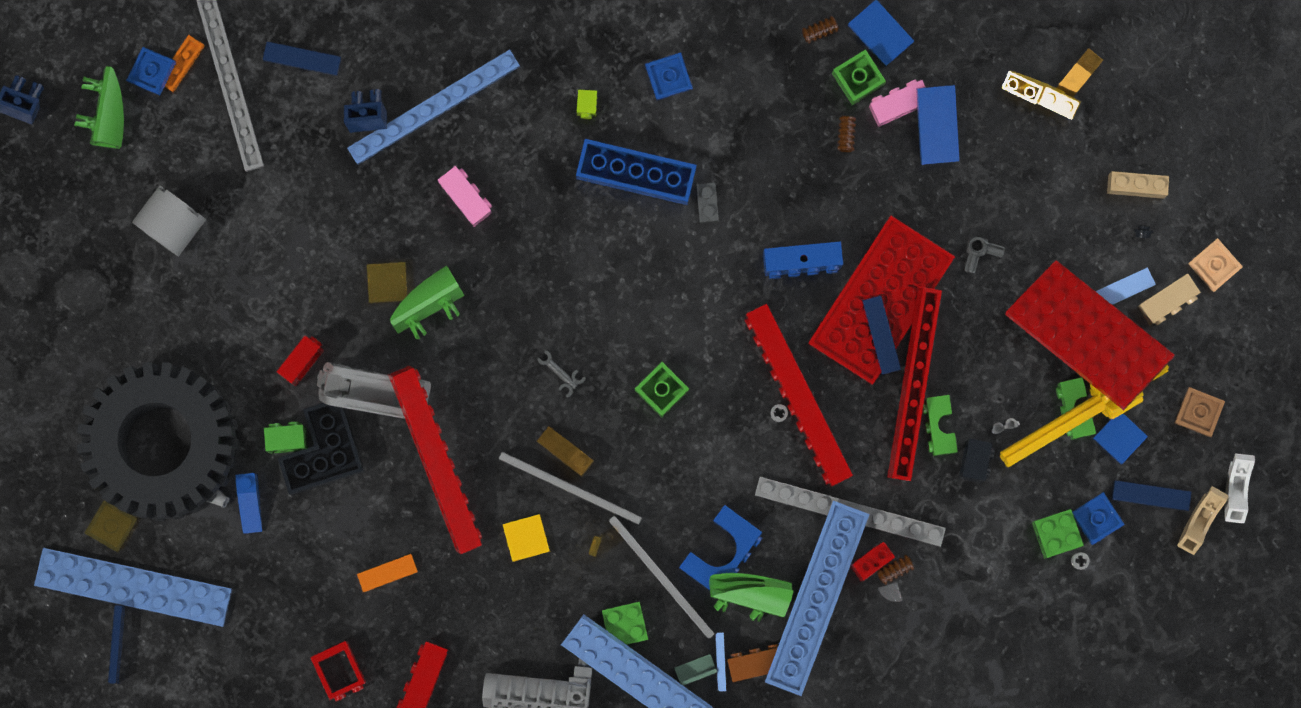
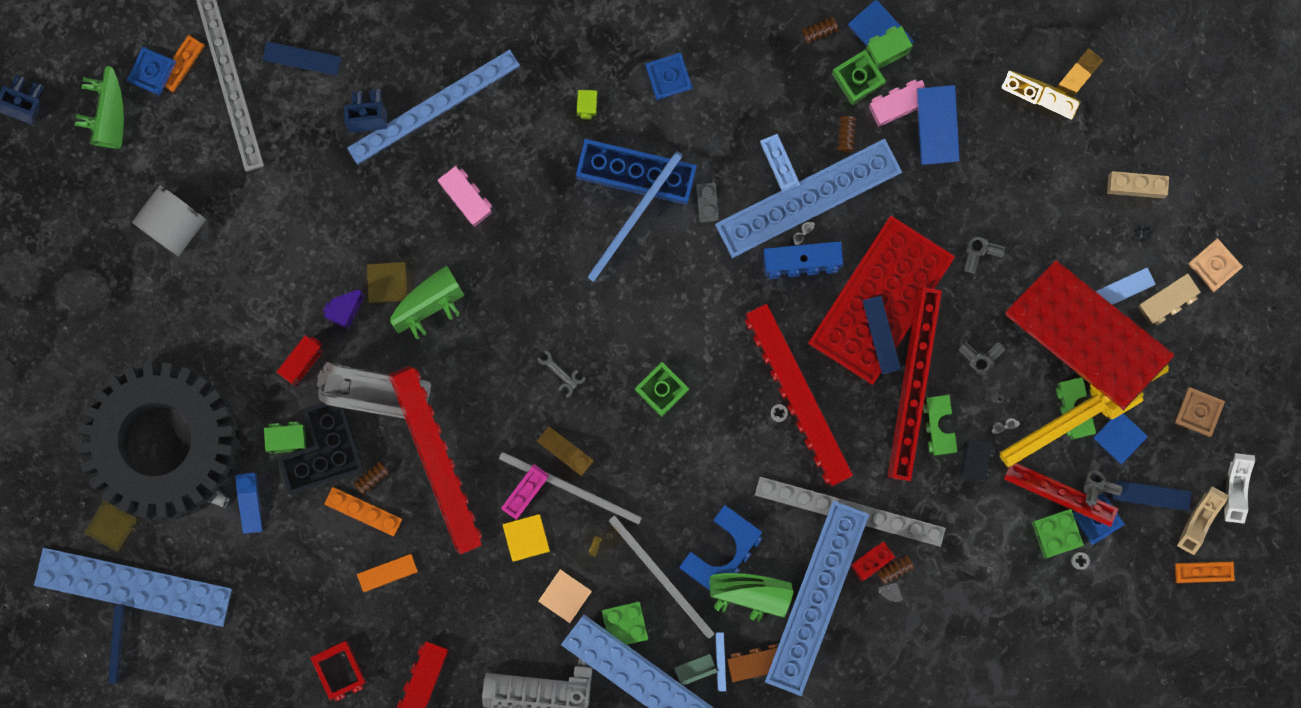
(343, 308): none -> dark purple slope
(363, 511): none -> orange plate
(371, 477): none -> reddish brown piece
(525, 491): none -> dark pink plate
(565, 596): none -> light nougat tile
(635, 215): none -> medium blue tile
(779, 162): none -> light blue tile
(806, 228): none -> light grey piece
(809, 199): none -> medium blue plate
(889, 47): none -> bright green brick
(975, 358): none -> dark grey axle
(1060, 493): none -> red plate
(1096, 484): none -> dark grey axle
(1204, 572): none -> orange tile

